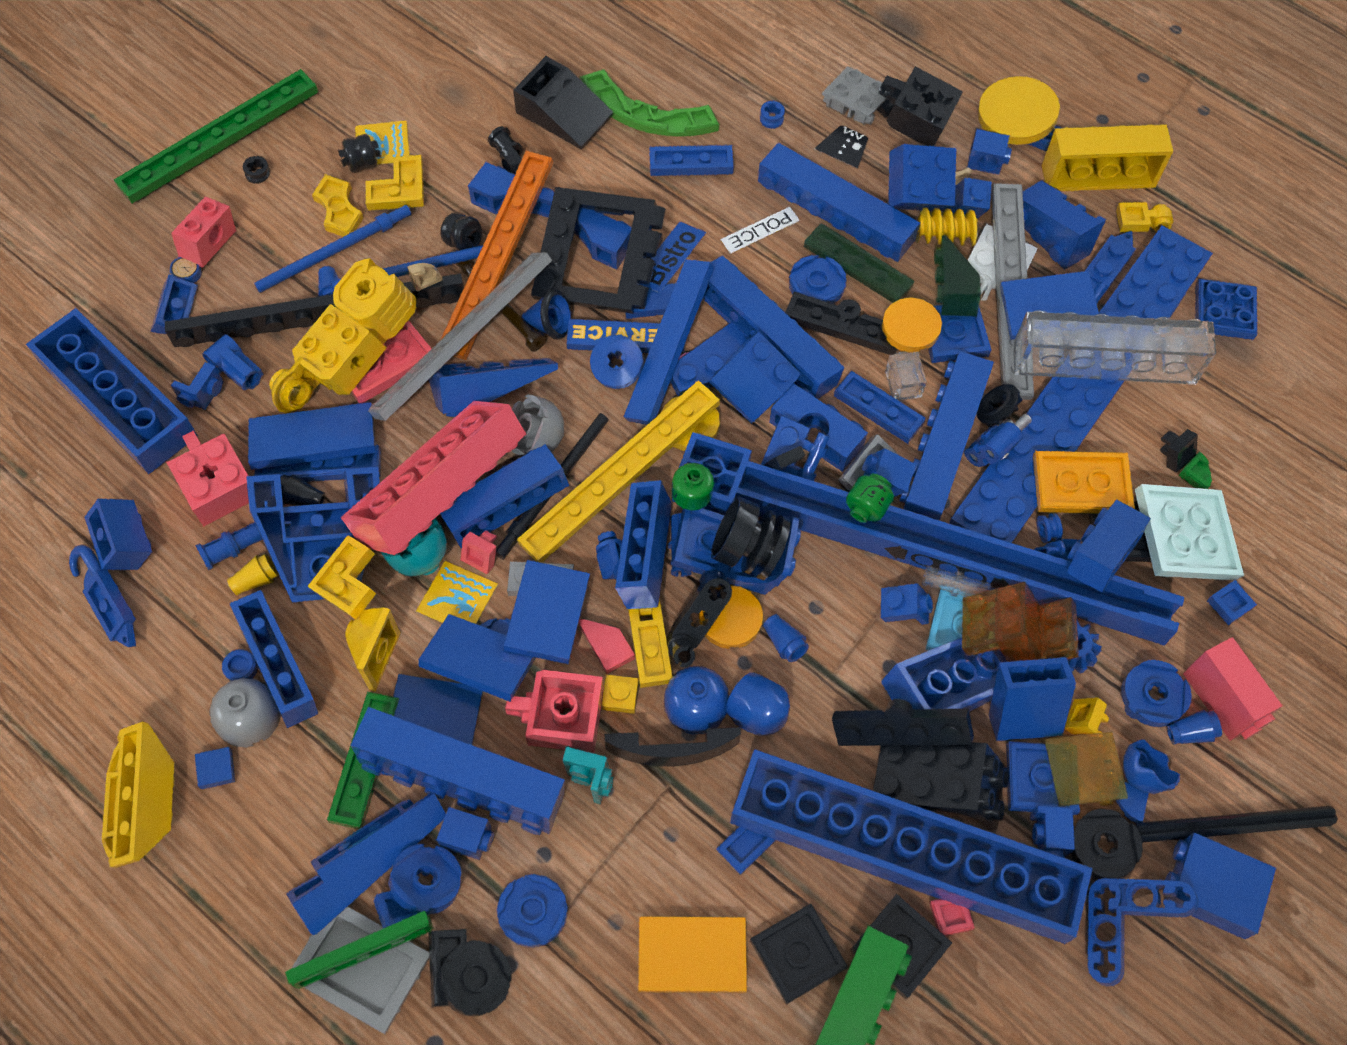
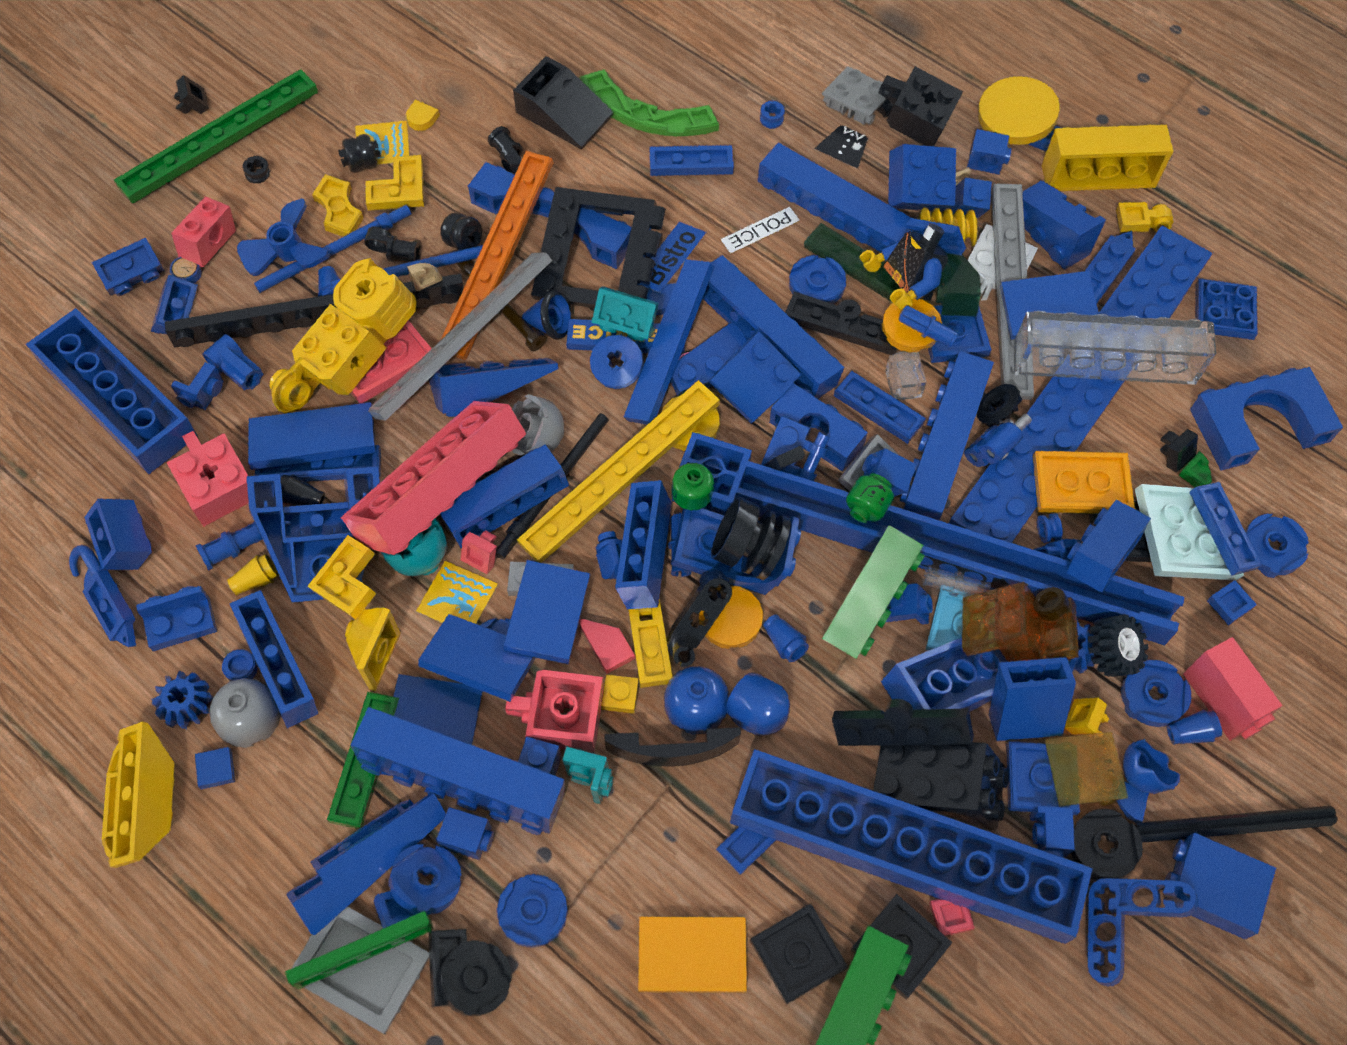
(128, 267): none -> blue bracket
(169, 698): none -> blue gear
(177, 617): none -> blue bracket
(190, 95): none -> black tile
(281, 242): none -> blue piece
(383, 242): none -> black connector
(421, 116): none -> yellow tile
(540, 755): none -> blue brick
(625, 313): none -> teal bracket
(873, 591): none -> brick
(912, 263): none -> torso
(928, 326): none -> blue axle
(951, 241): none -> blue tile
(1051, 603): none -> dark brown tile
(1118, 645): none -> black wheel
(1225, 528): none -> blue tile
(1291, 393): none -> blue arch
(1292, 539): none -> blue plate

